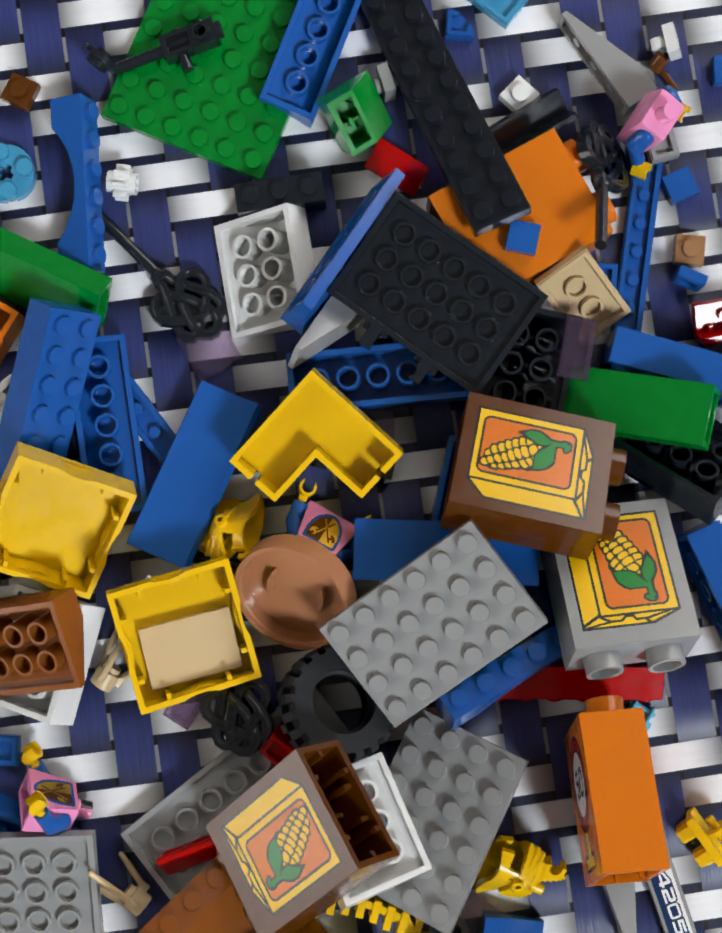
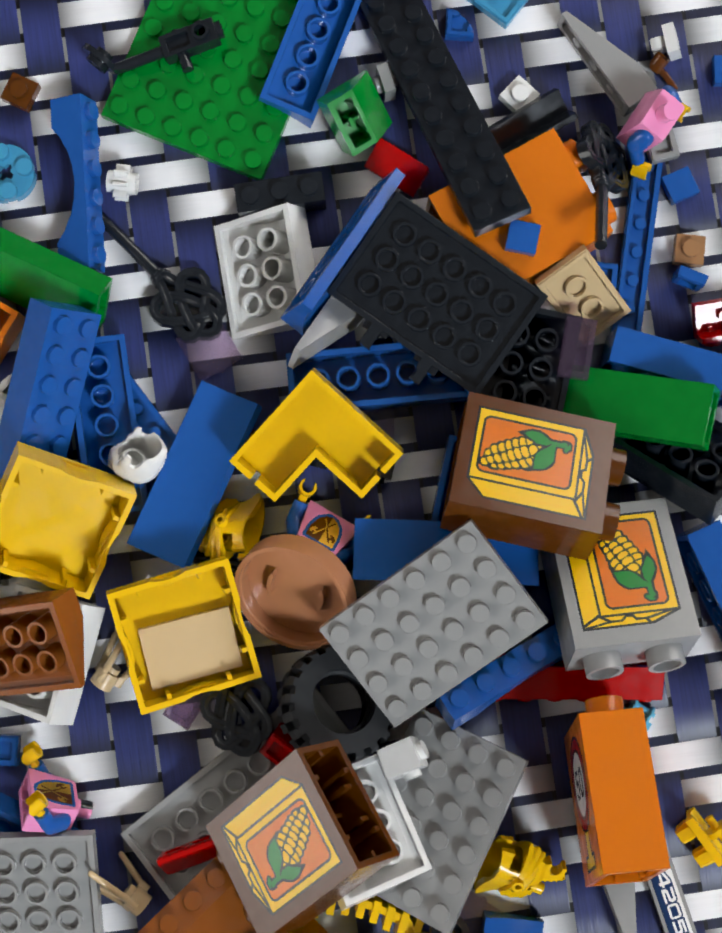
(138, 457): none -> white hair
(404, 758): none -> white brick

